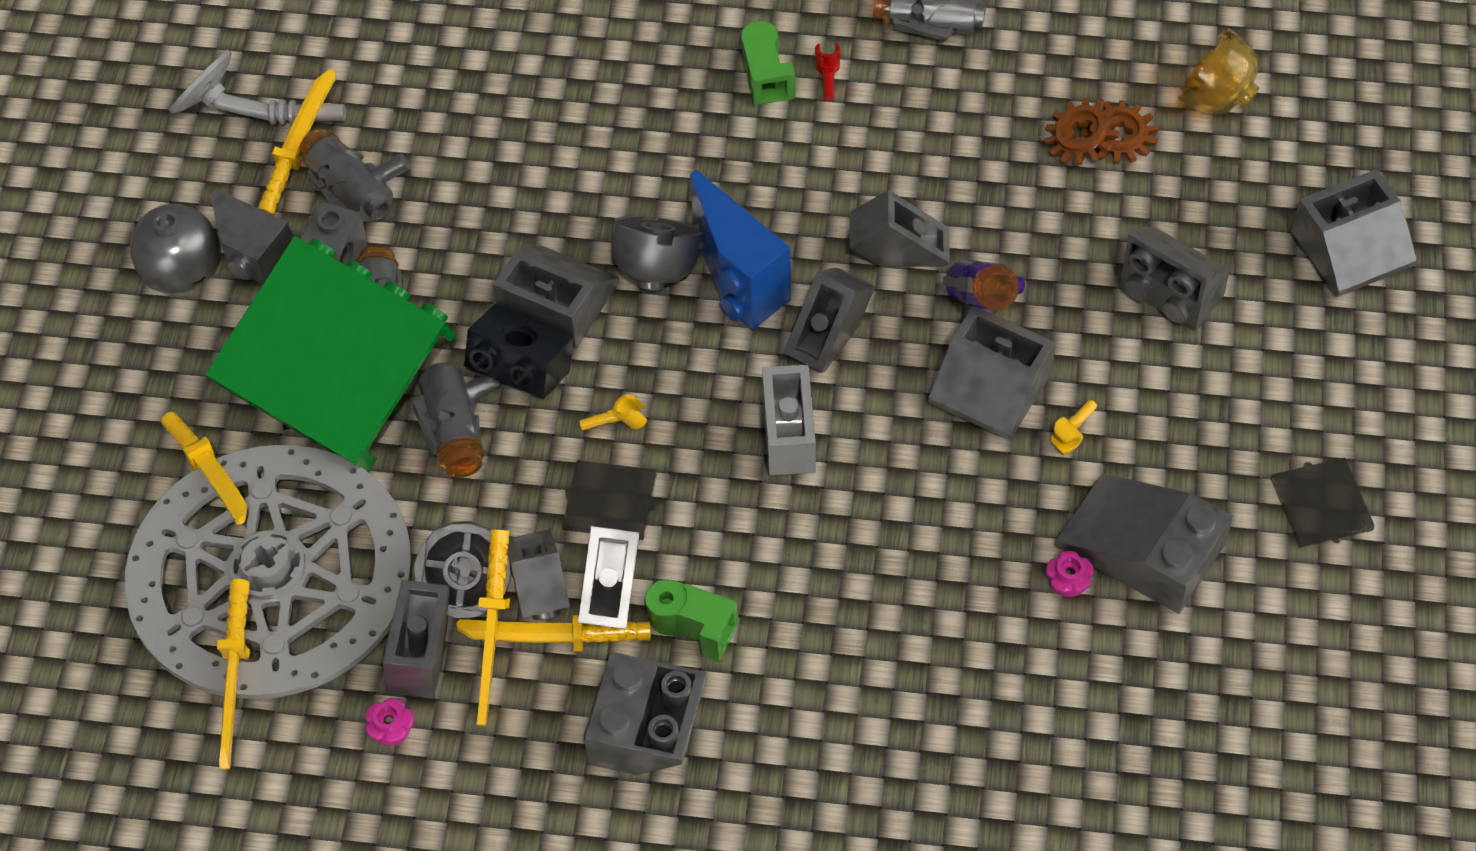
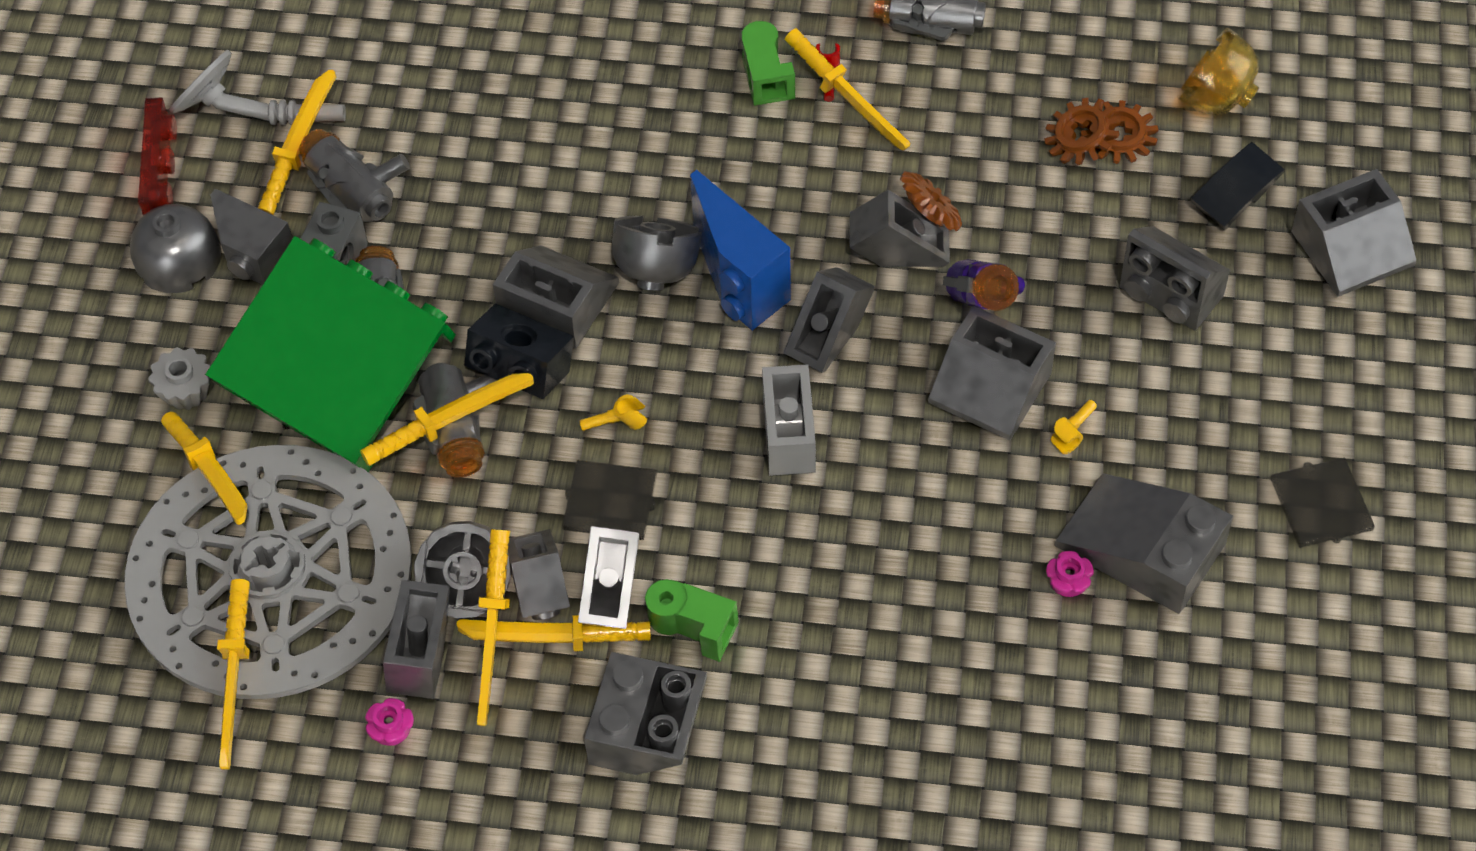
(156, 156): none -> clear red plate
(180, 378): none -> light grey piece
(428, 423): none -> yellow sword
(834, 78): none -> yellow sword
(930, 201): none -> dark orange gear
(1237, 185): none -> black slope

